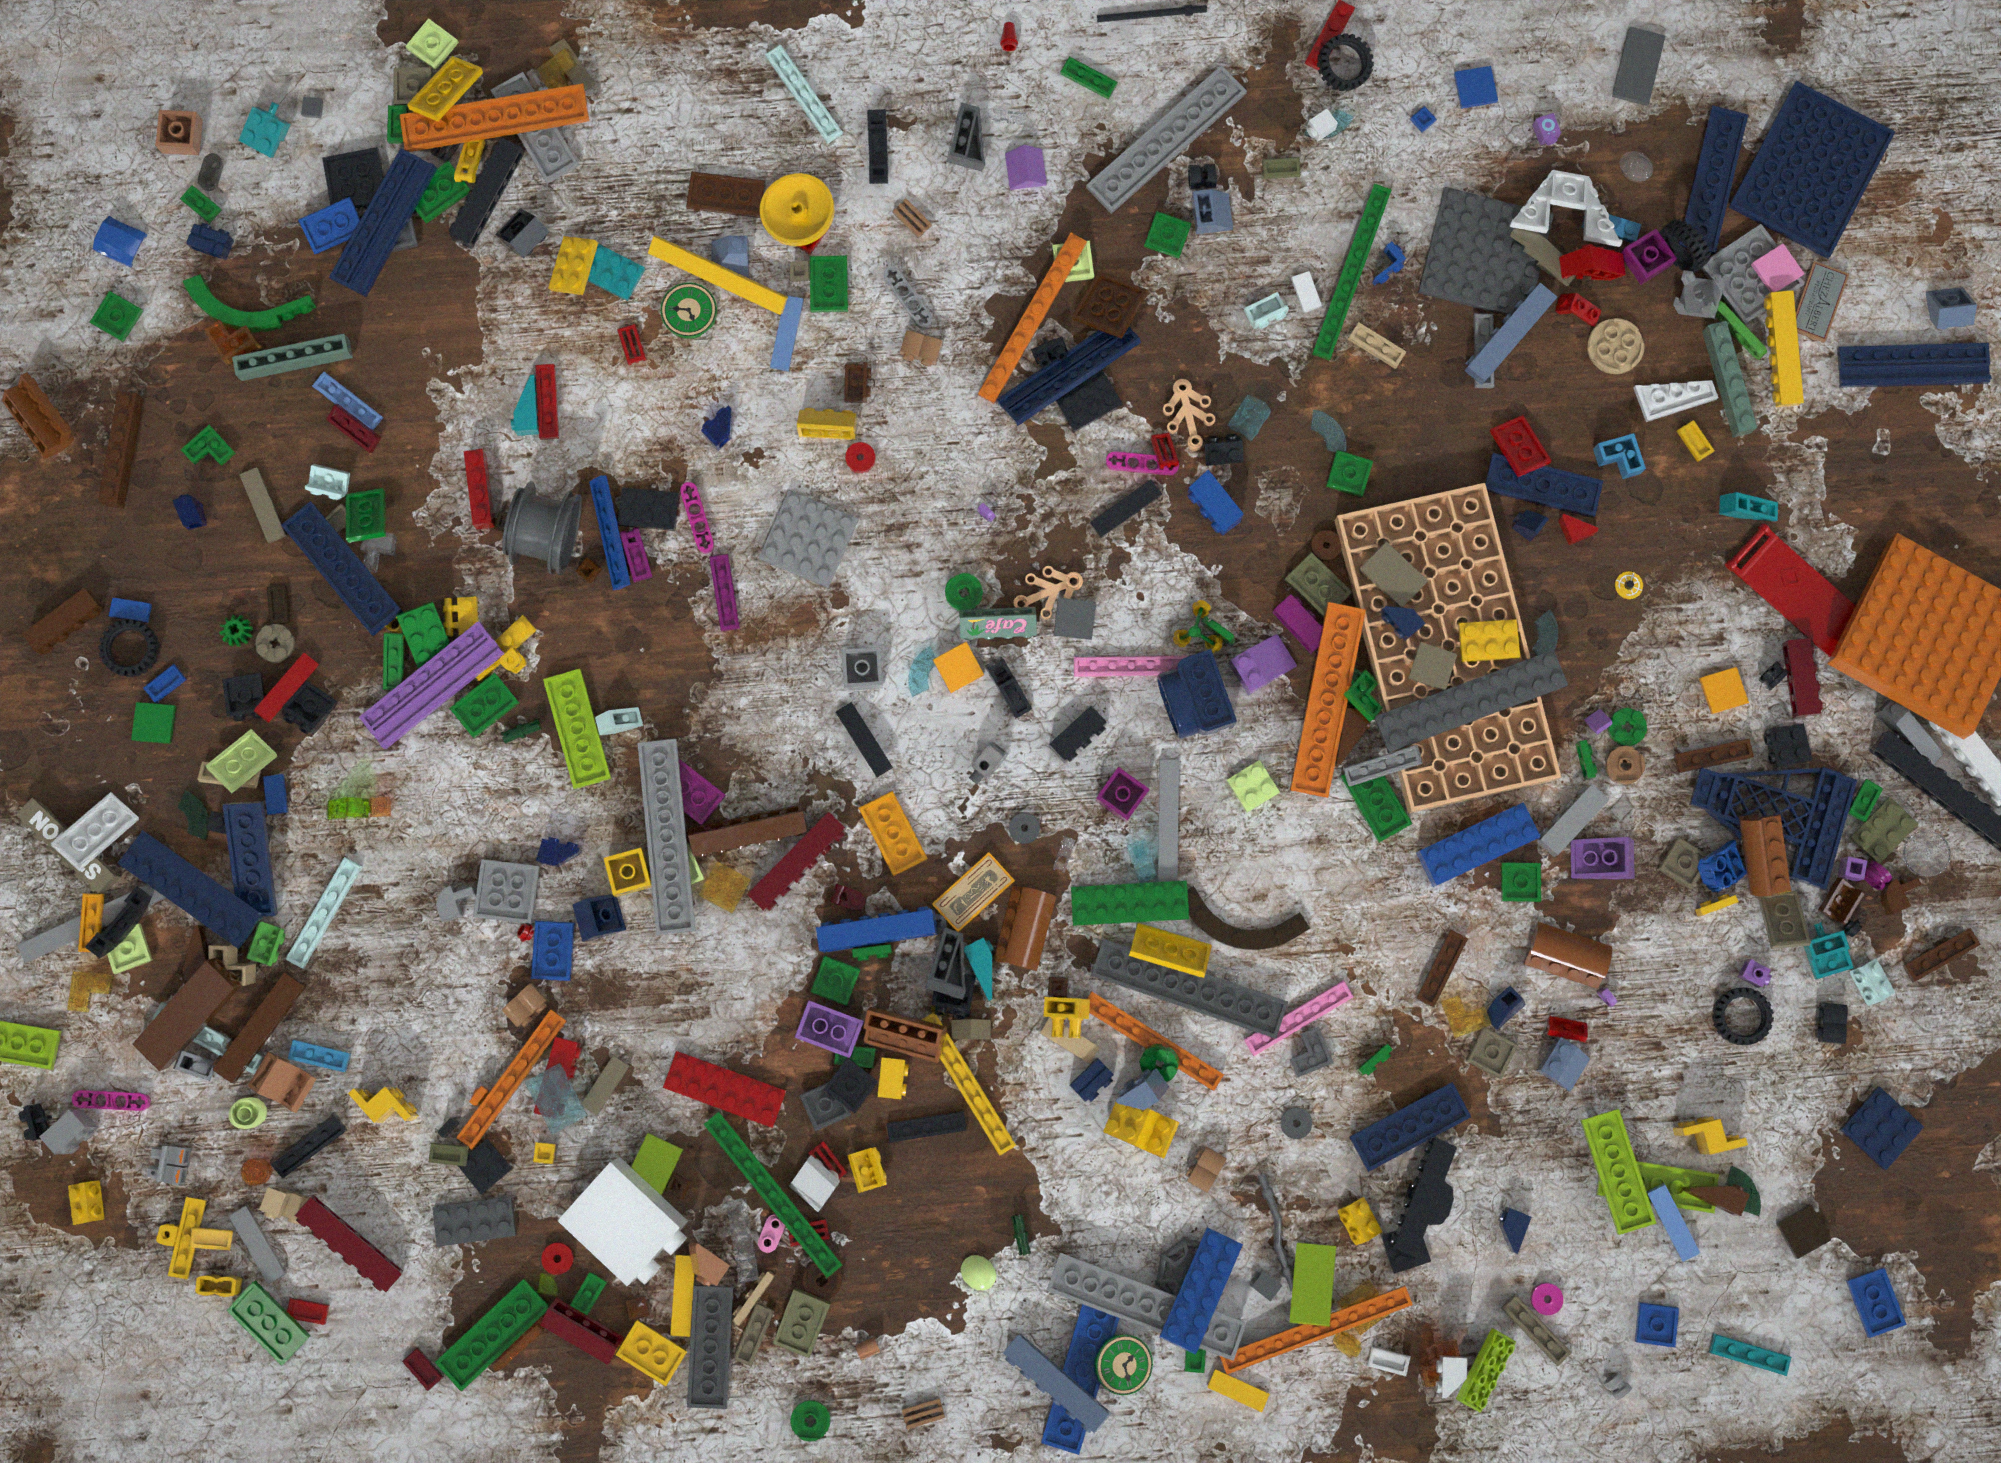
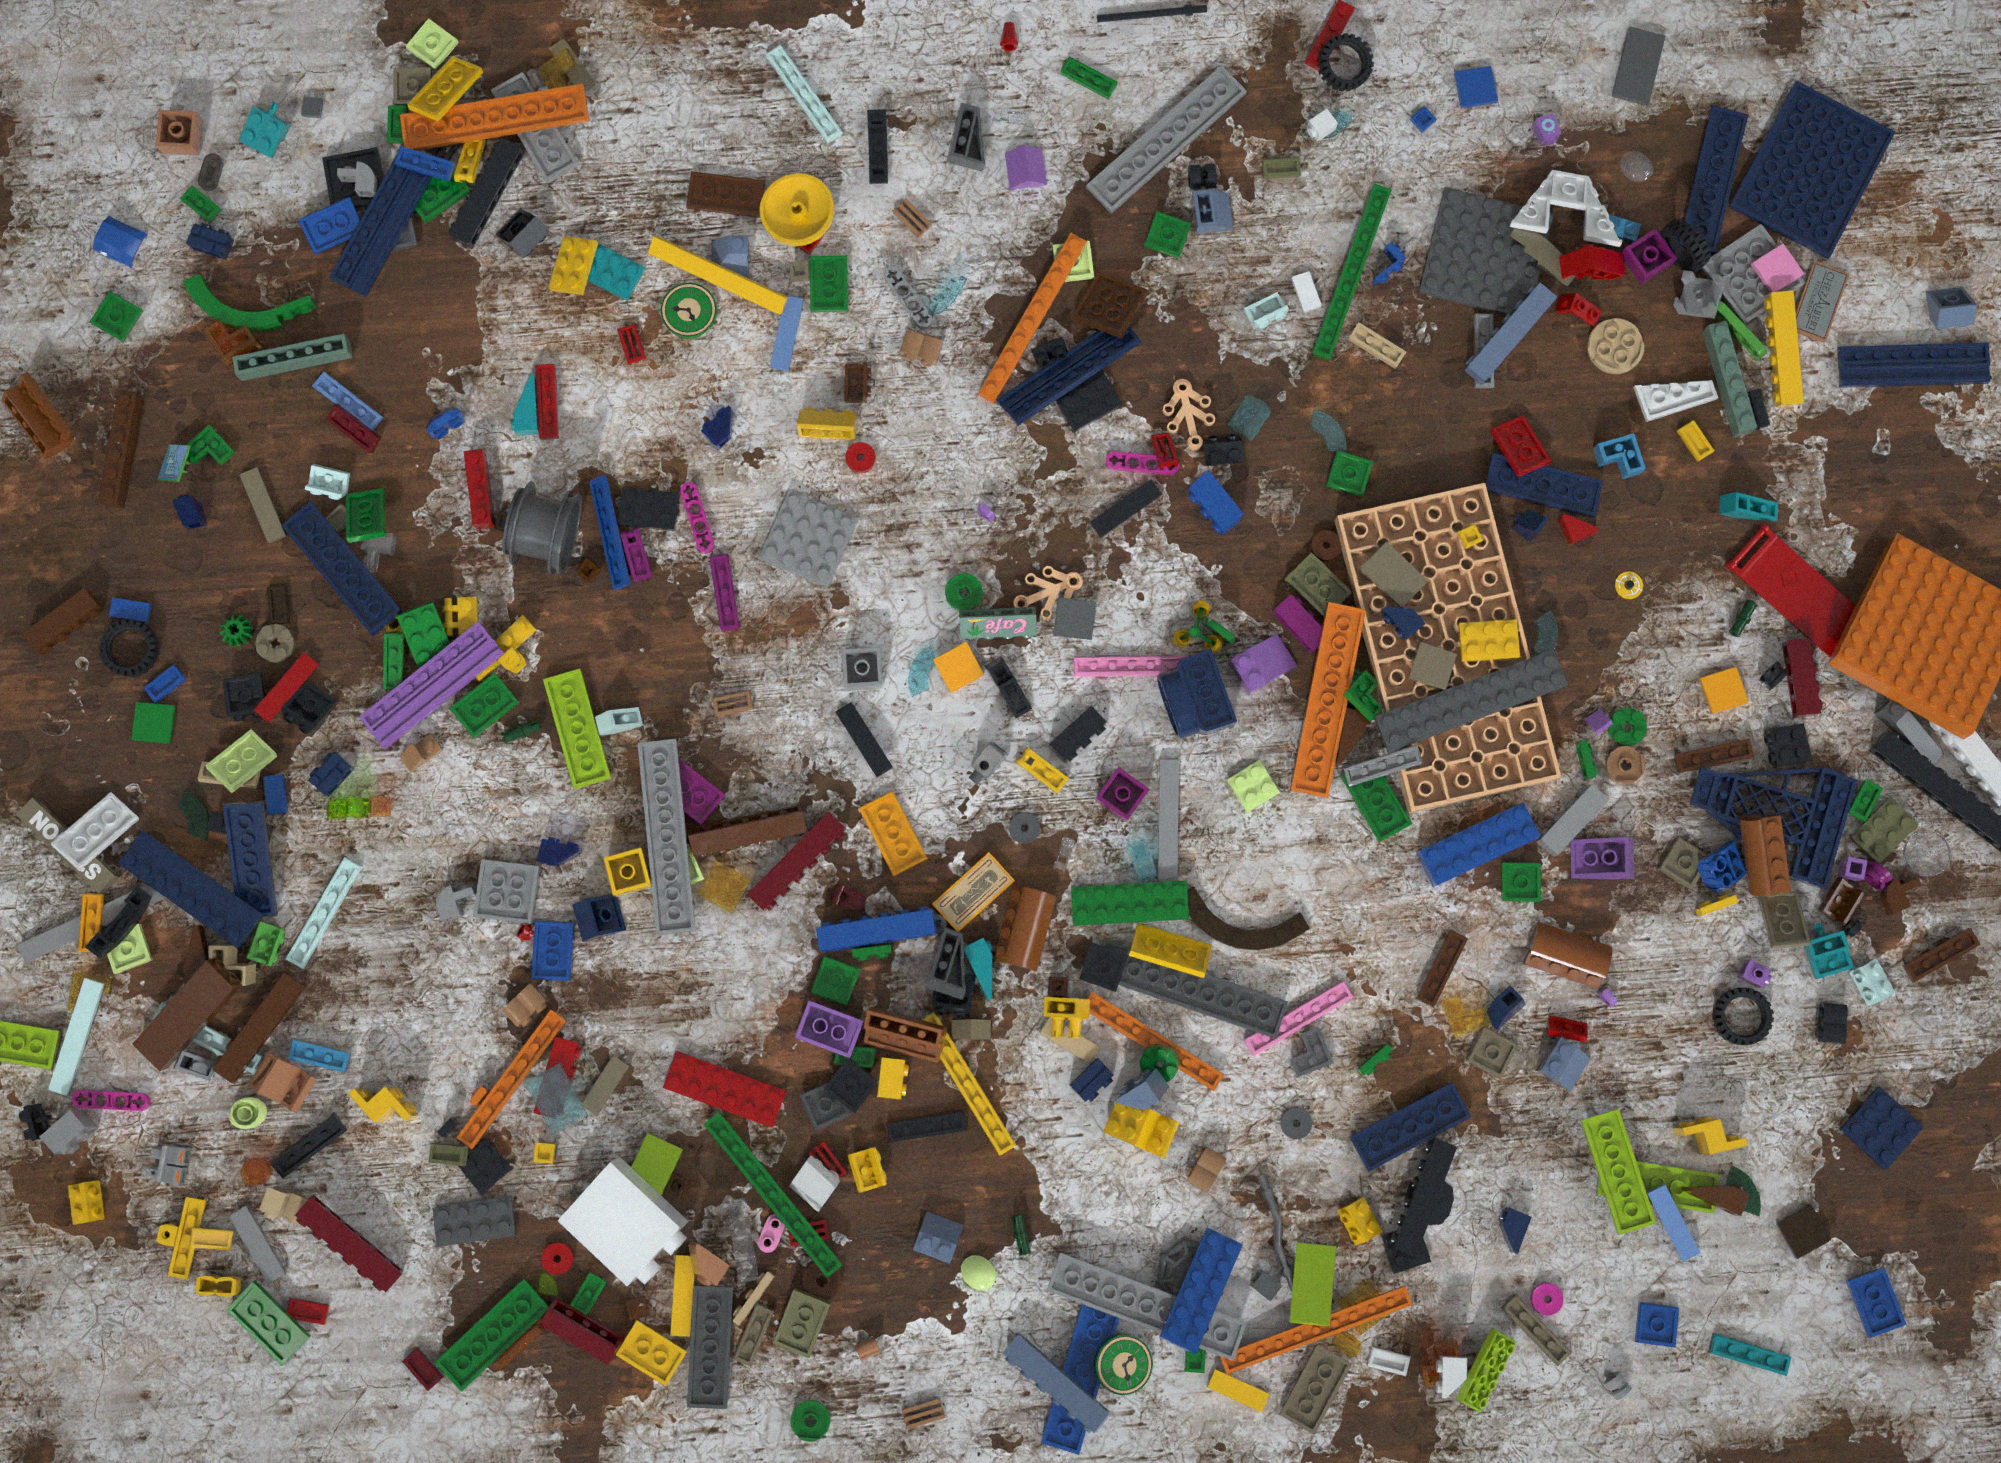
(76, 1036): none -> light aqua tile
(174, 463): none -> piece
(330, 774): none -> dark blue brick
(363, 176): none -> light grey brick
(419, 753): none -> medium nougat slope
(425, 163): none -> blue plate
(447, 417): none -> blue slope
(734, 703): none -> medium nougat tile
(938, 1237): none -> sand blue slope
(948, 296): none -> clear light blue tile
(1042, 770): none -> yellow plate
(1103, 967): none -> black plate
(1315, 1389): none -> dark tan plate
(1470, 536): none -> yellow tile
(1743, 618): none -> dark green pin
(1758, 408): none -> black axle

